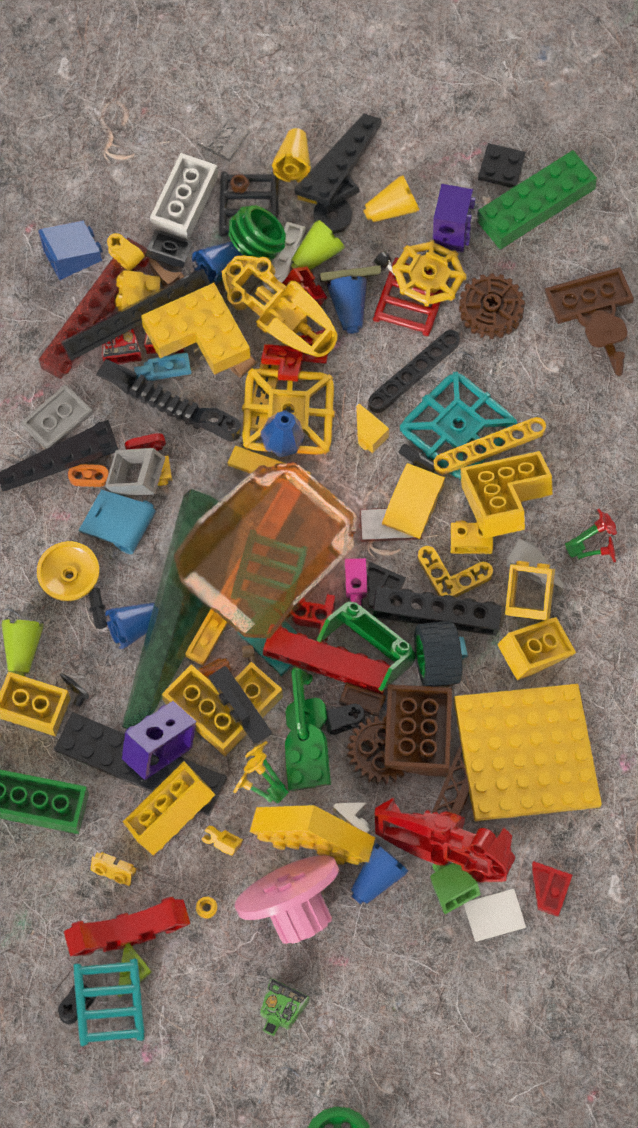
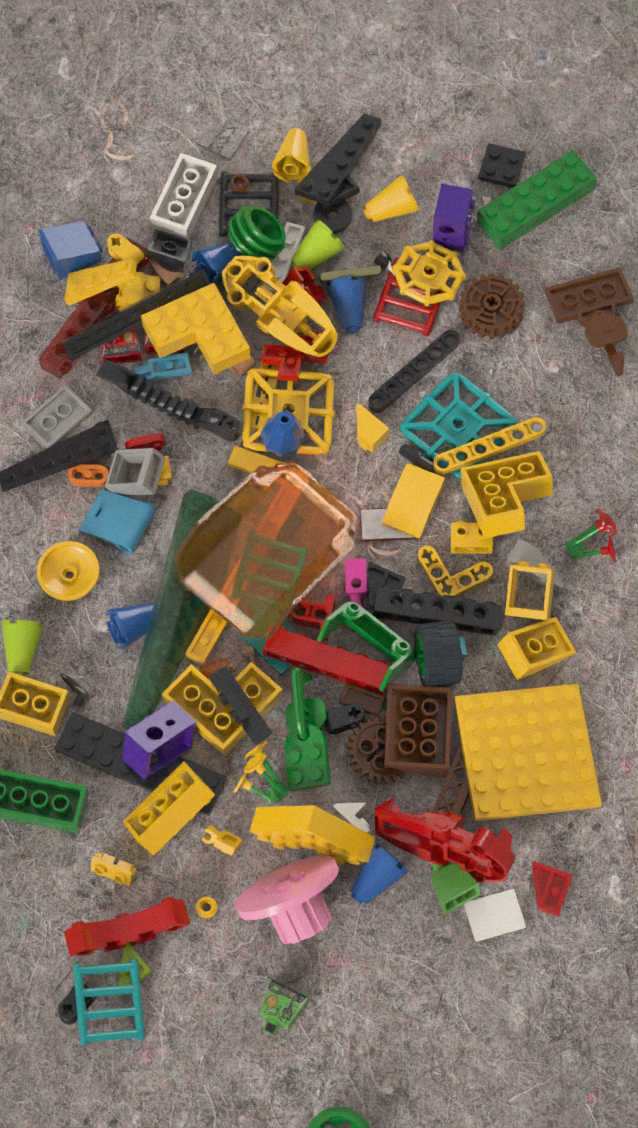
(97, 608): black axle -> none
(98, 279): none -> yellow wing

